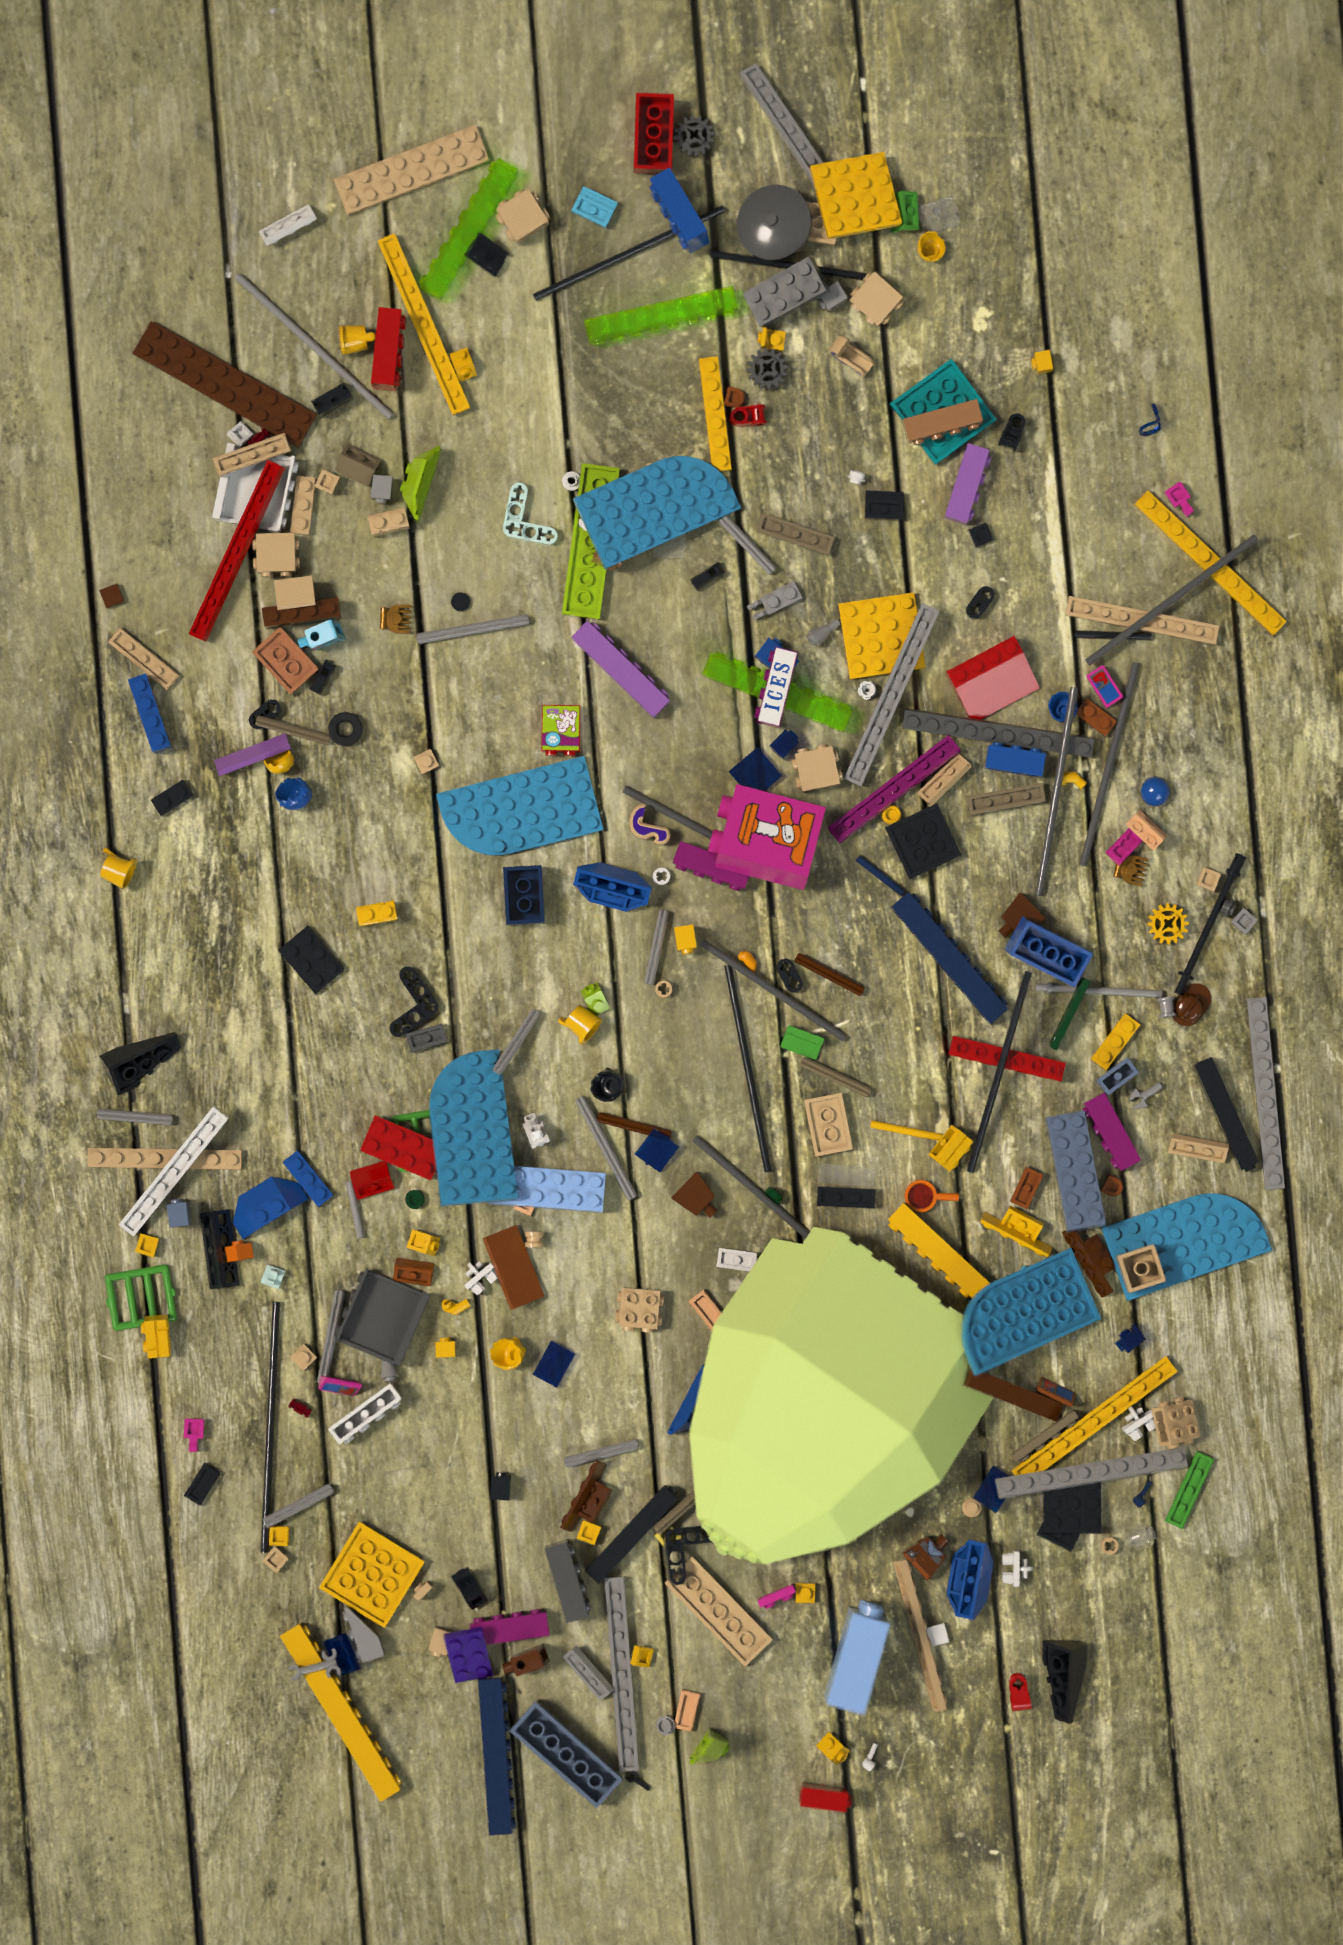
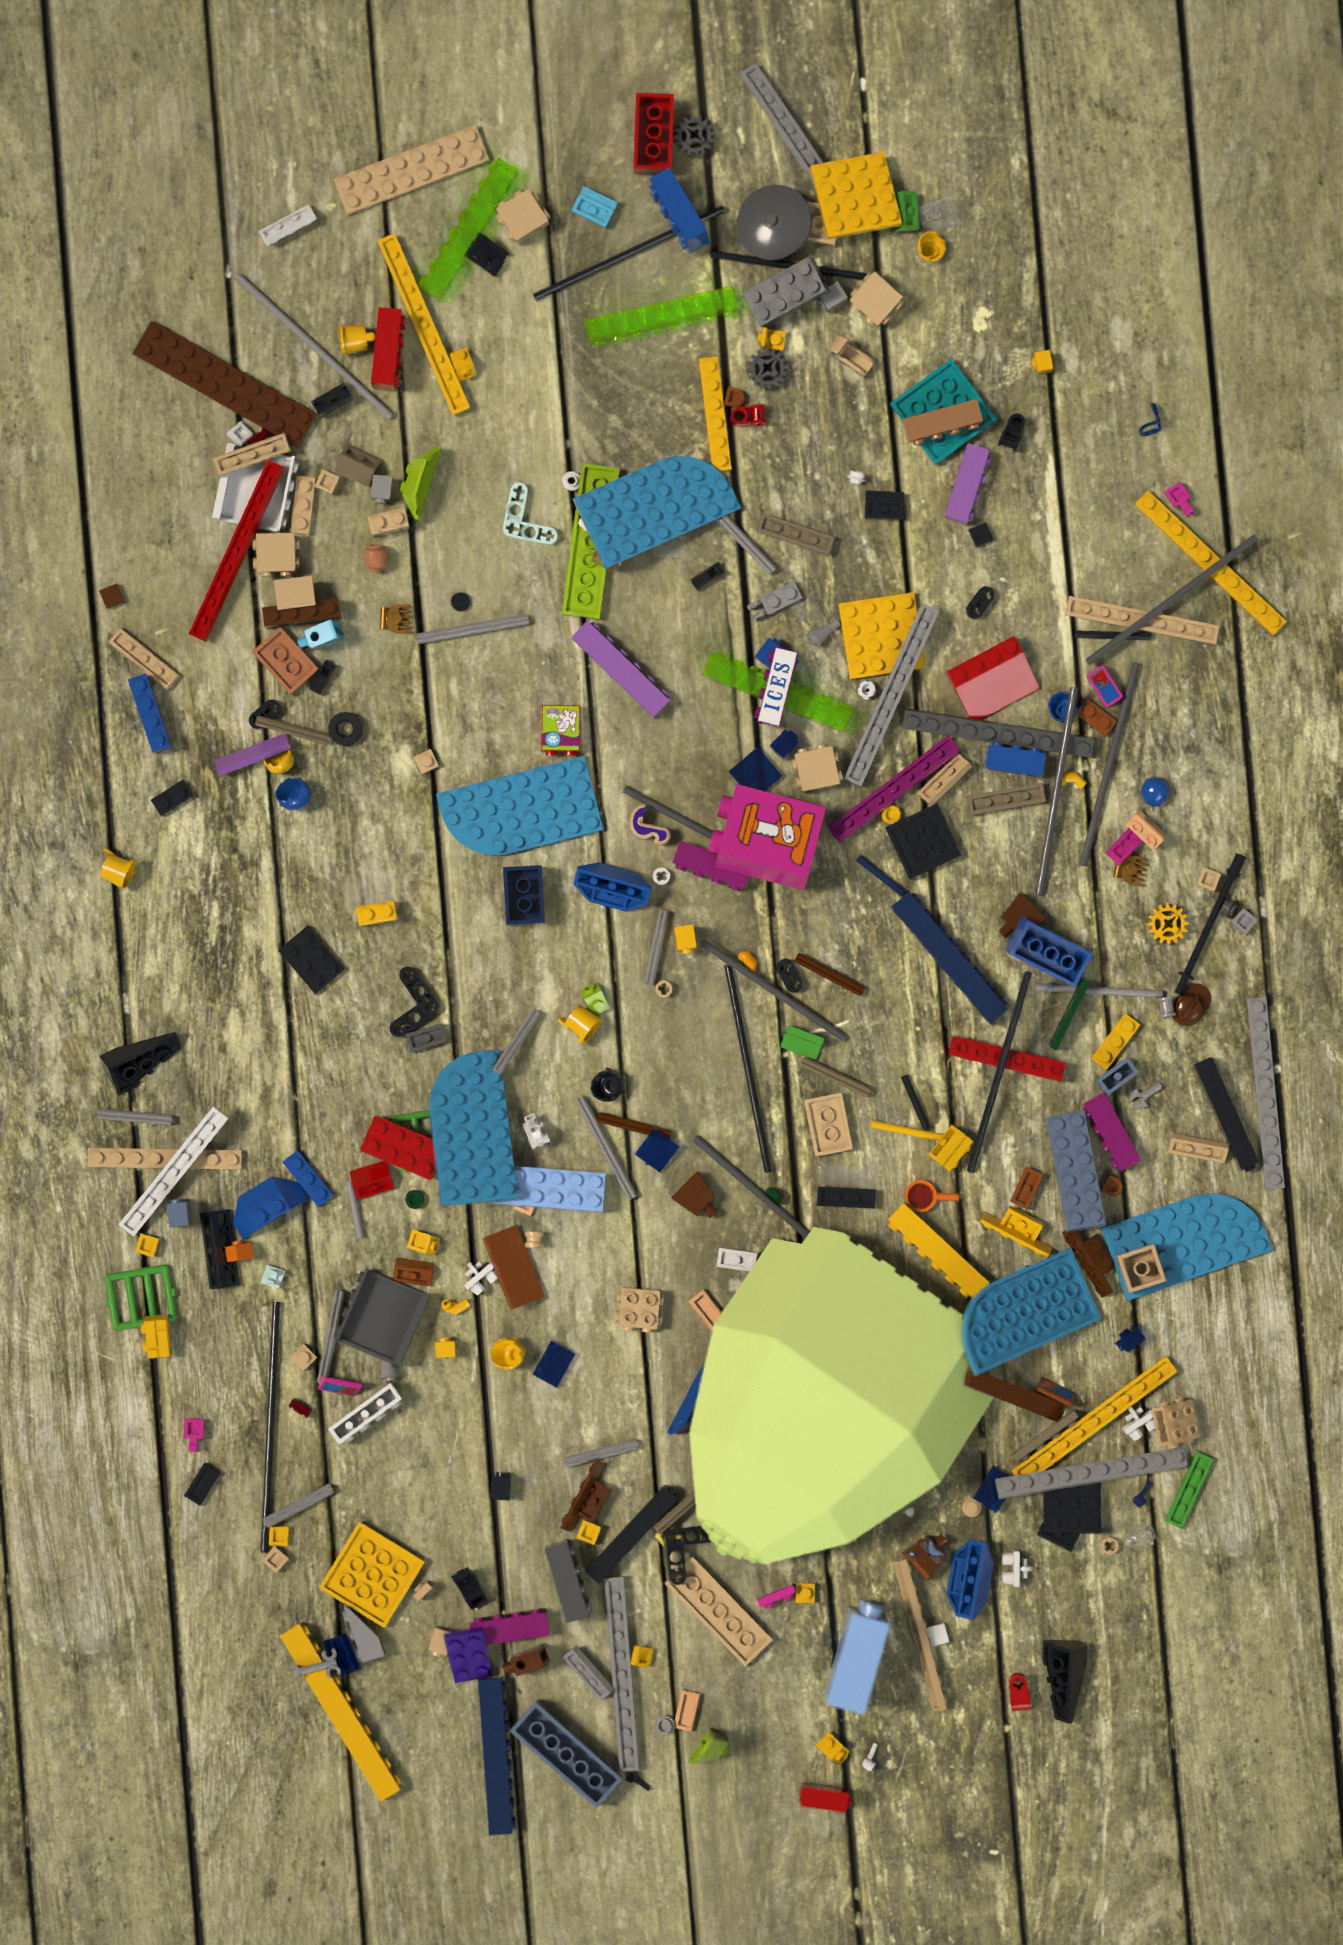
(375, 558): none -> nougat head
(915, 1102): none -> black bar

